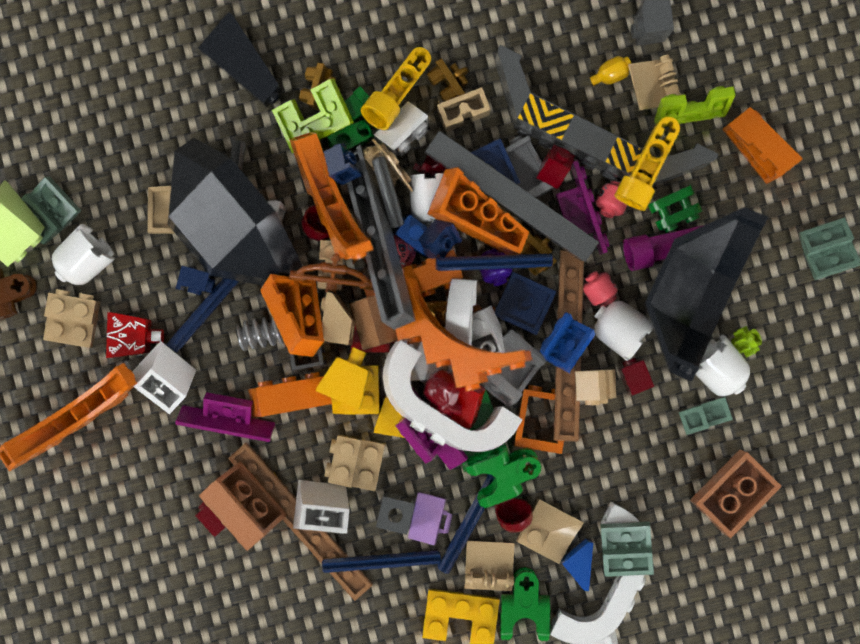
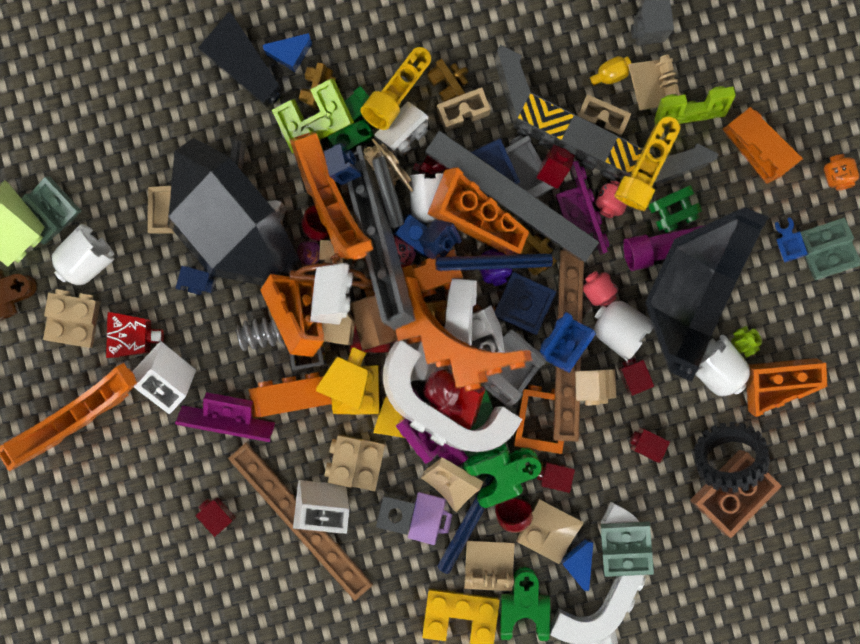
(201, 314): dark blue axle -> none
(243, 505): nougat brick -> none
(289, 51): none -> blue slope
(308, 252): none -> clear pink tile
(329, 294): none -> white slope
(381, 561): dark blue axle -> none
(452, 482): none -> tan plate
(556, 476): none -> dark red brick
(604, 115): none -> tan brick
(649, 445): none -> dark red brick
(705, 415): sand green slope -> none
(735, 479): none -> black tyre
(783, 381): none -> orange wedge
(790, 244): none -> blue plate
(841, 172): none -> orange head

